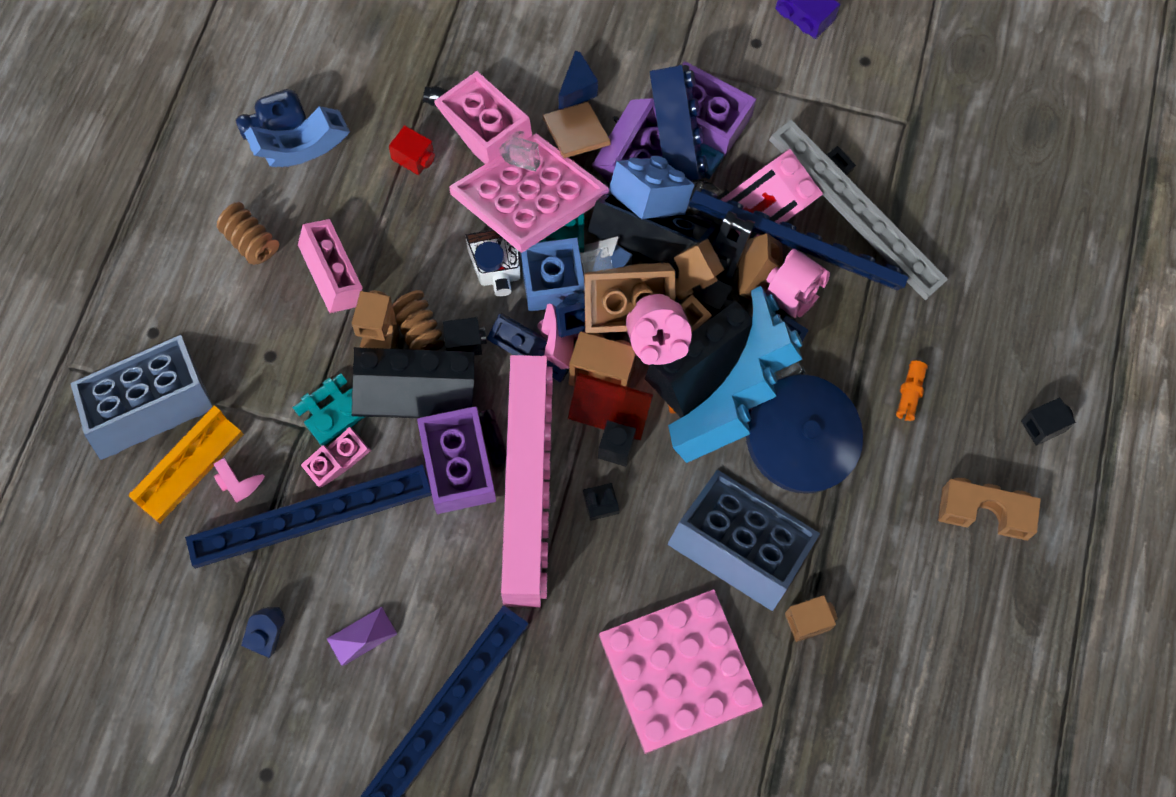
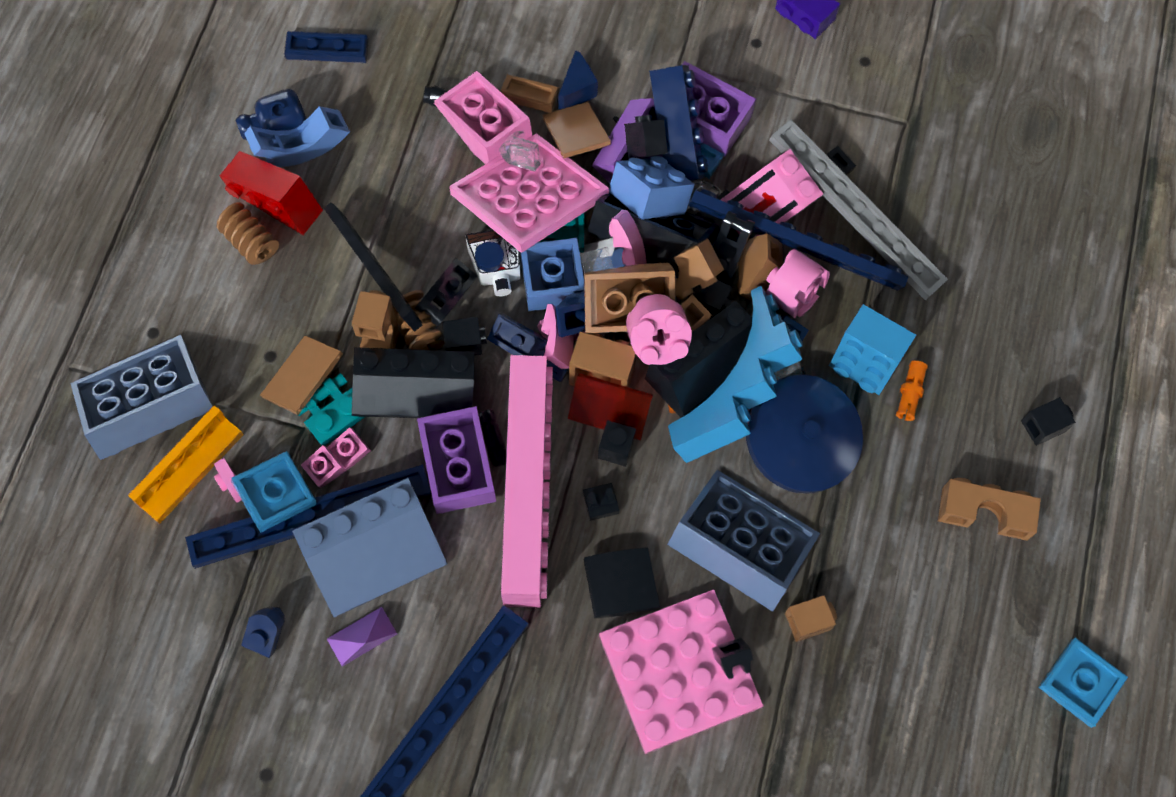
(272, 191): none -> red wedge
(273, 491): none -> dark azure tile
(301, 375): none -> medium nougat piece
(326, 47): none -> dark blue tile
(329, 265): bright pink brick -> none
(370, 547): none -> sand blue slope
(373, 266): none -> black tile
(412, 150): red brick -> none
(446, 291): none -> black plate
(530, 93): none -> medium nougat tile
(621, 582): none -> black slope
(627, 236): none -> bright pink slope
(645, 137): none -> black brick
(733, 654): none -> black tile
(871, 350): none -> dark azure brick
(1083, 682): none -> dark azure tile

